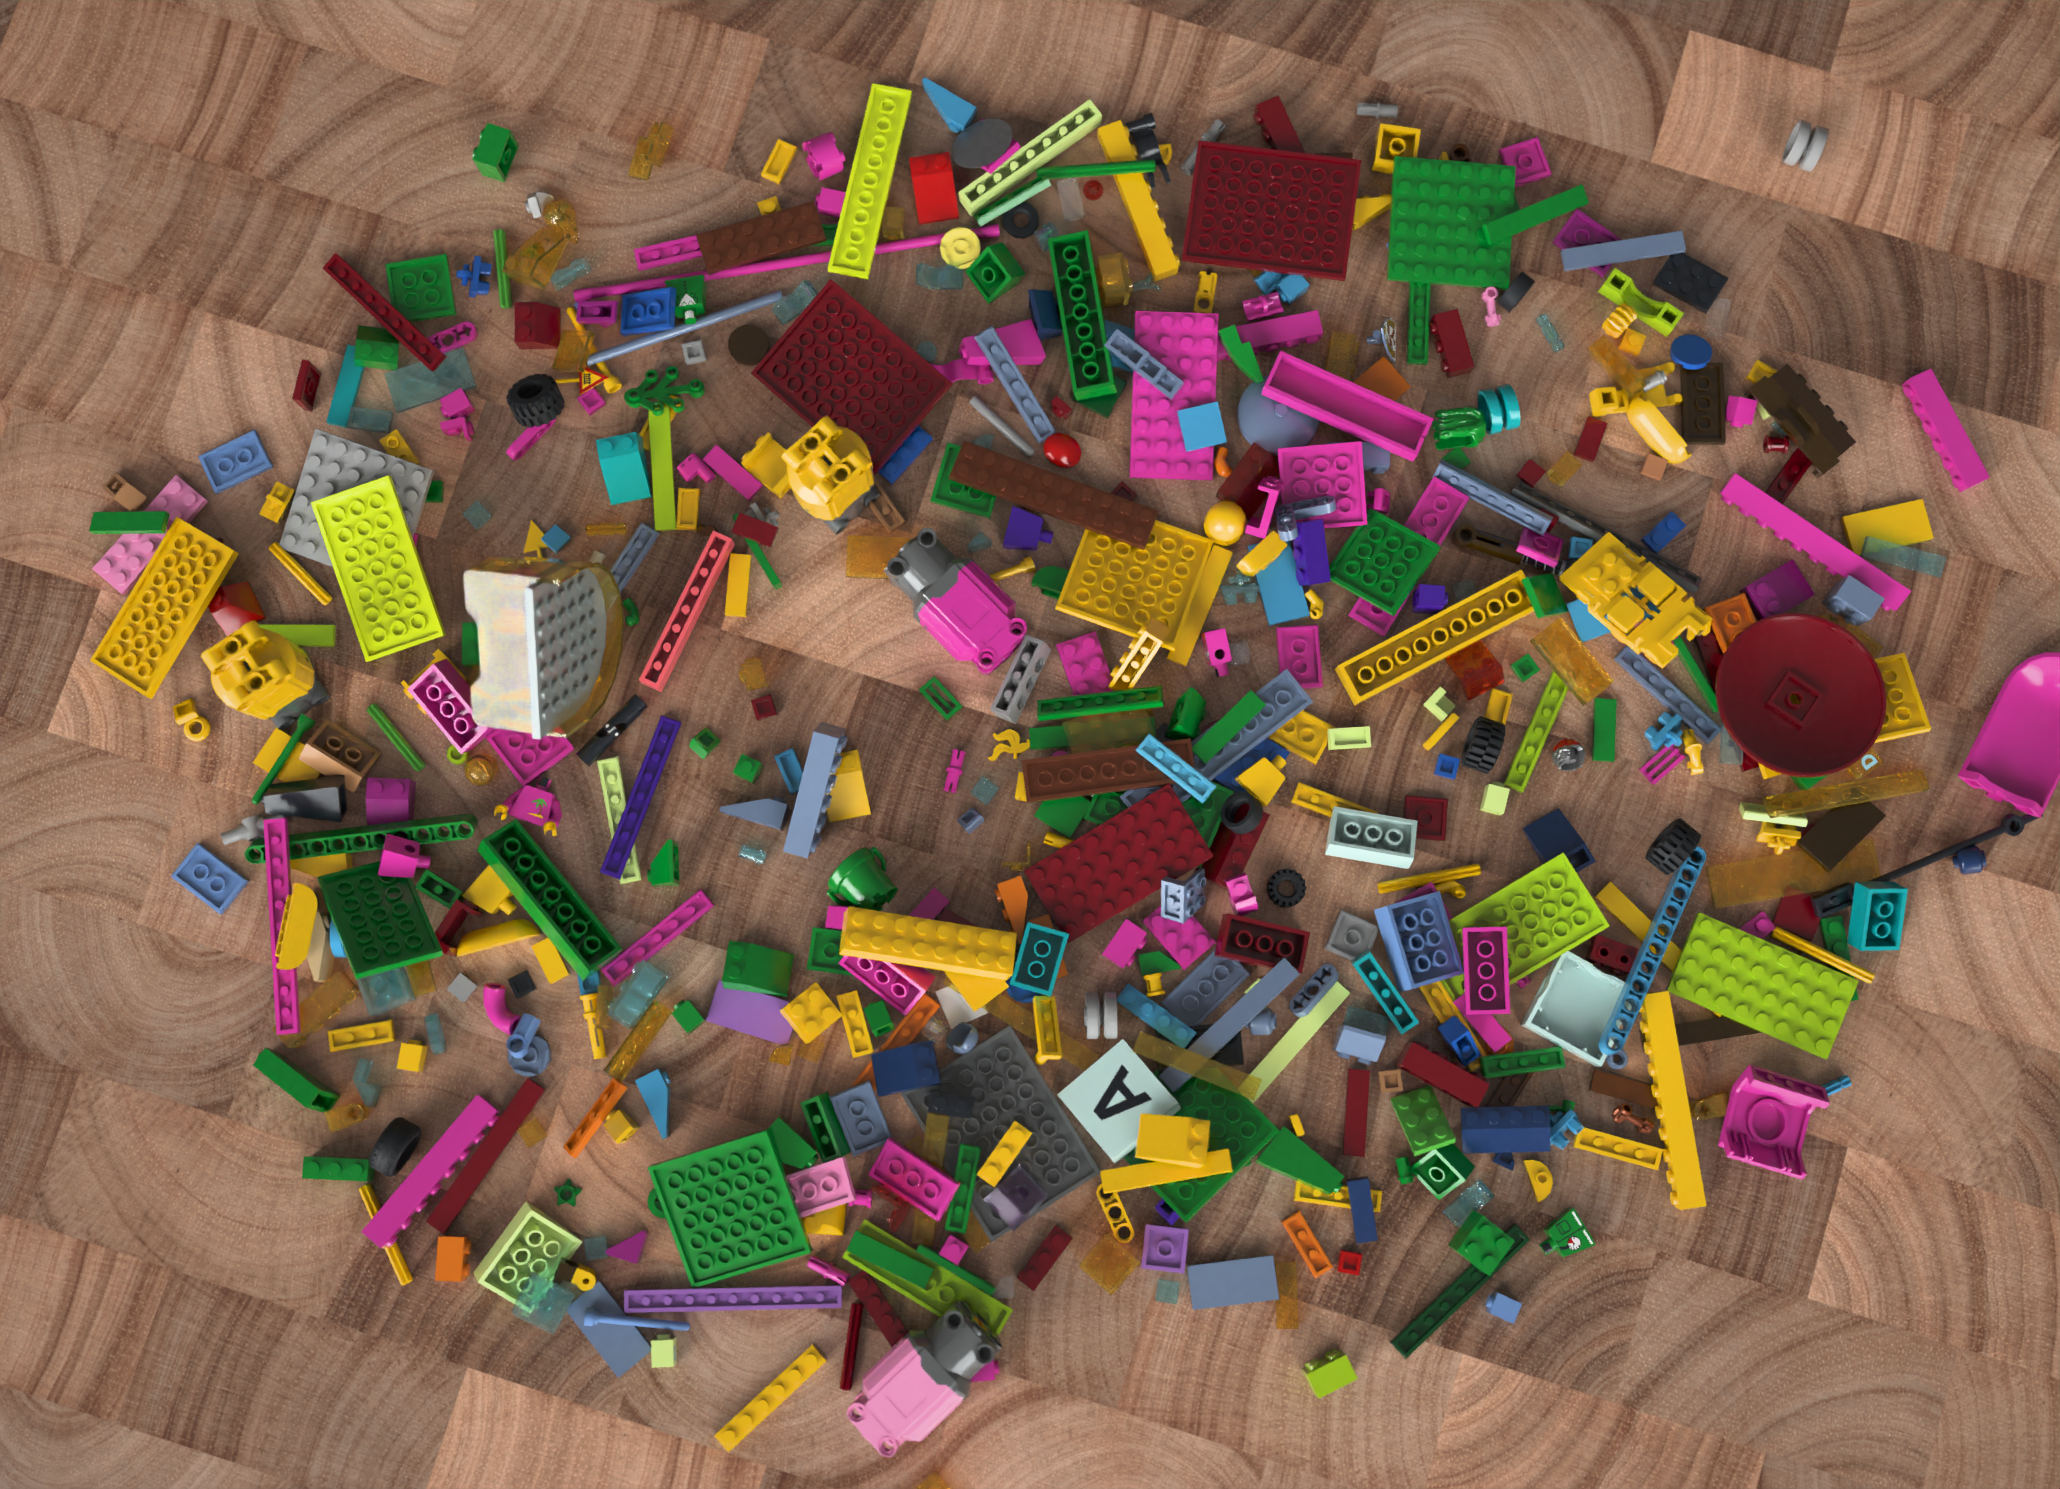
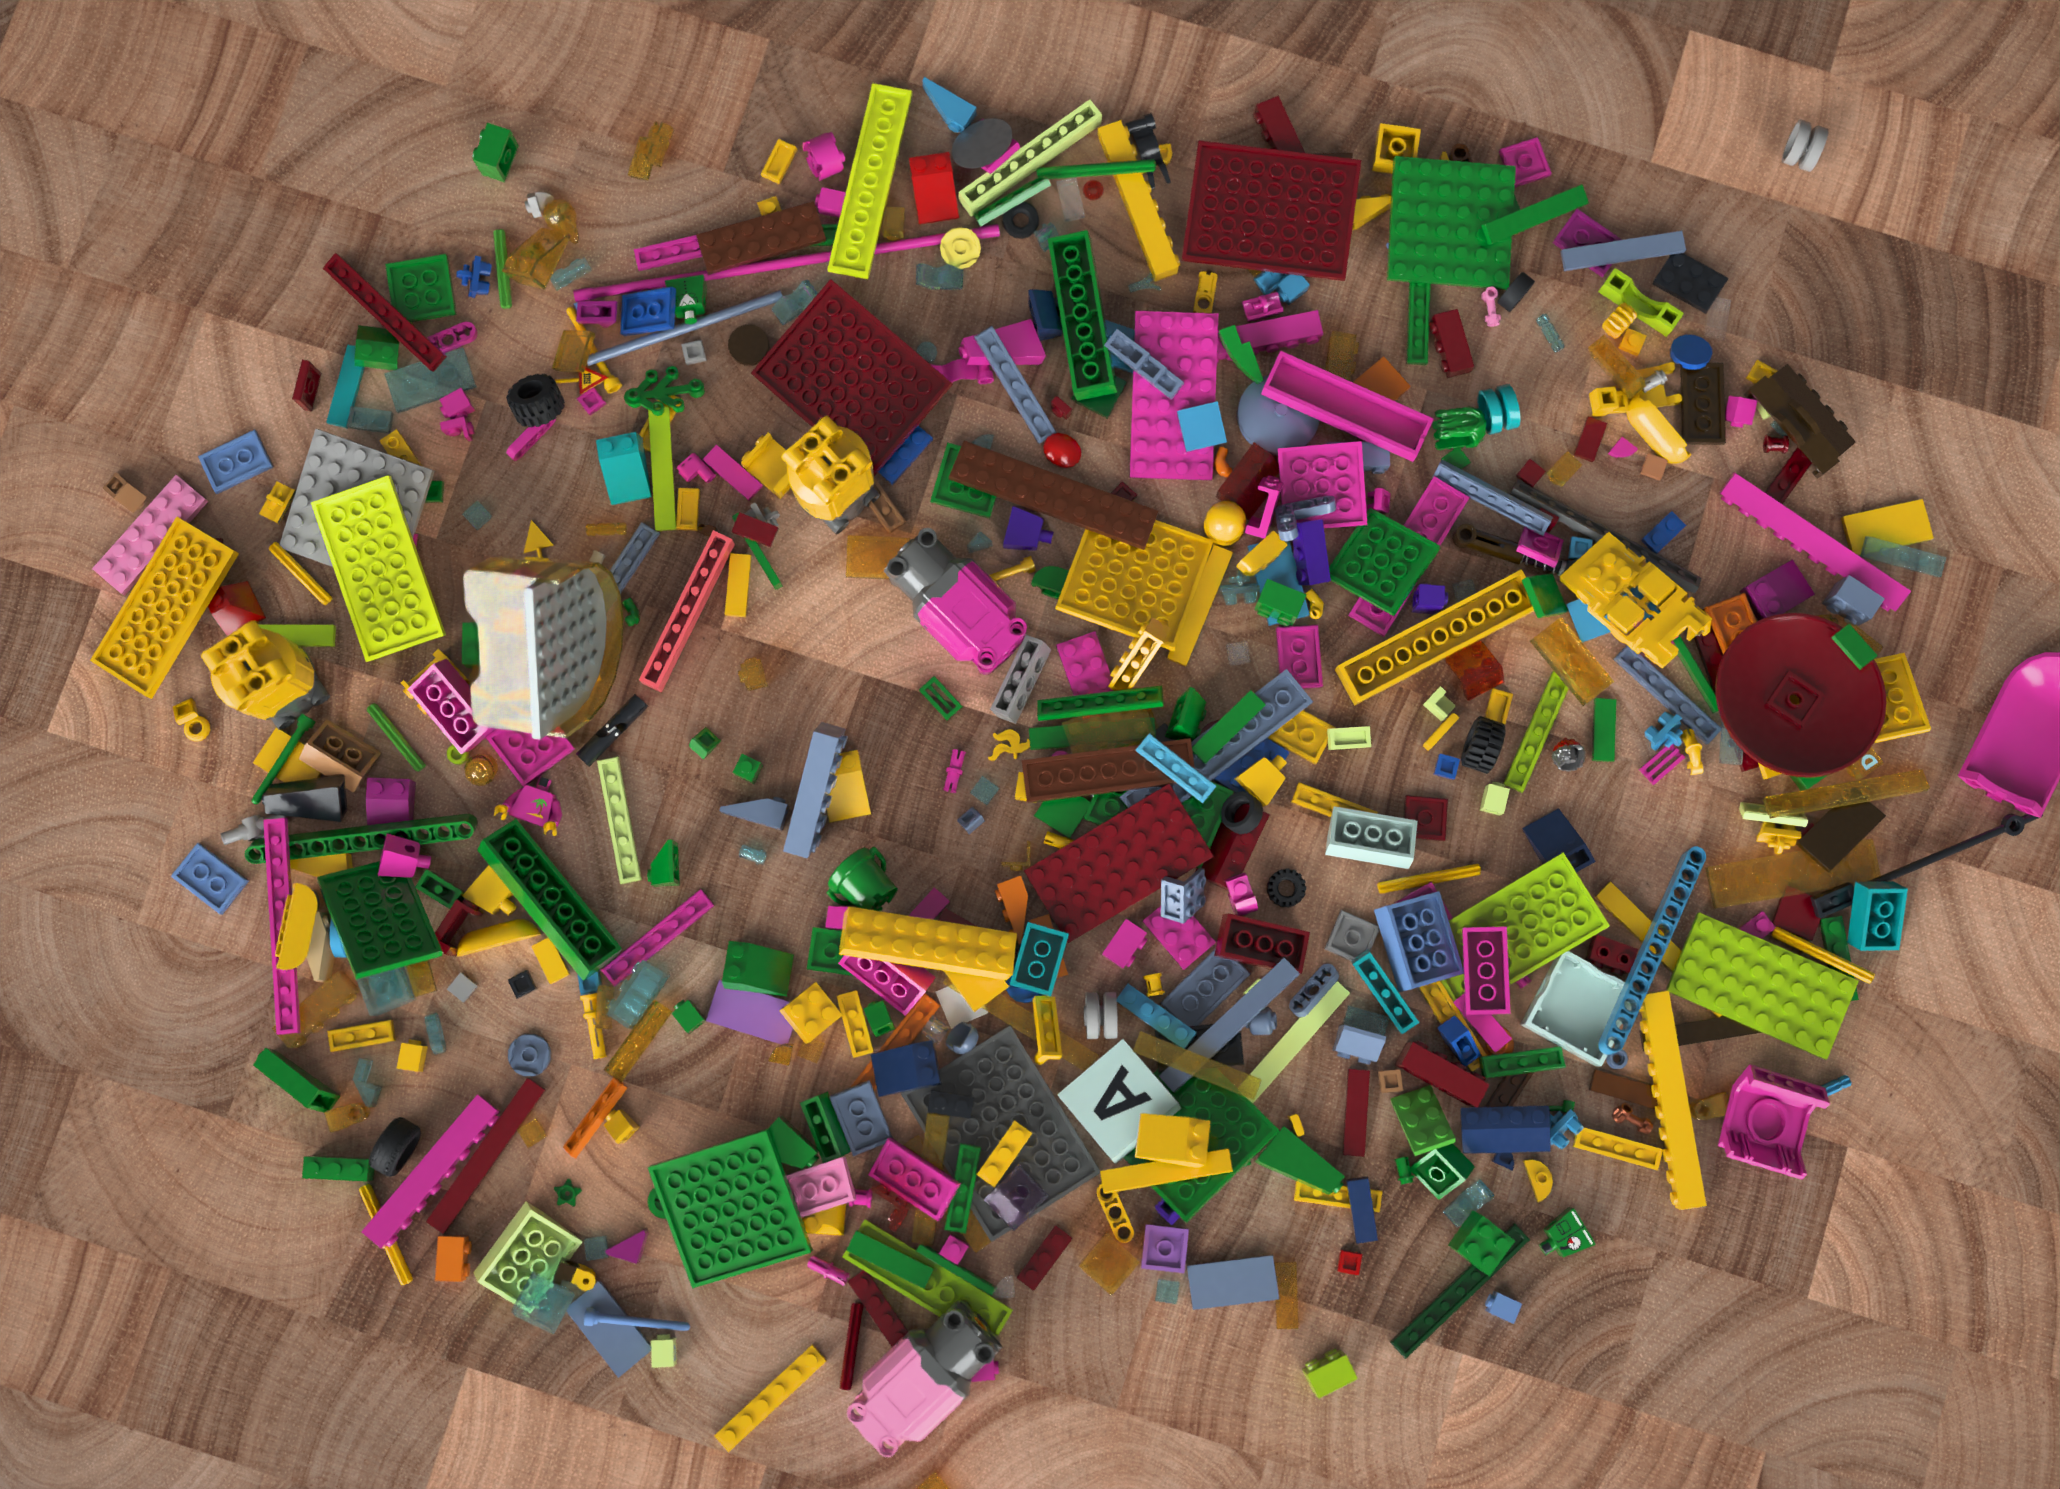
(129, 522): green tile -> none
(497, 1009): dark pink cylinder -> none
(523, 1033): medium blue piece -> none
(537, 326): dark red slope -> none
(556, 539): dark azure tile -> none
(640, 797): dark purple tile -> none
(656, 1094): dark azure slope -> none
(733, 1298): medium lavender plate -> none
(764, 707): dark red tile -> none
(790, 769): dark azure tile -> none
(995, 272): green slope -> none
(1004, 428): light grey piece -> none
(1114, 280): clear yellow brick -> none
(1156, 963): green tile -> none
(1211, 136): light grey pin -> none
(1214, 641): dark pink torso -> none
(1279, 602): none -> green brick
(1307, 1244): orange tile -> none
(1377, 110): light grey axle -> none
(1387, 336): shield -> none
(1451, 887): yellow arm -> none
(1524, 668): green plate -> none
(1622, 449): none -> dark pink tile
(1673, 846): black tyre -> none
(1854, 646): none -> green tile
(1945, 430): dark pink brick -> none
(1969, 860): dark blue head -> none

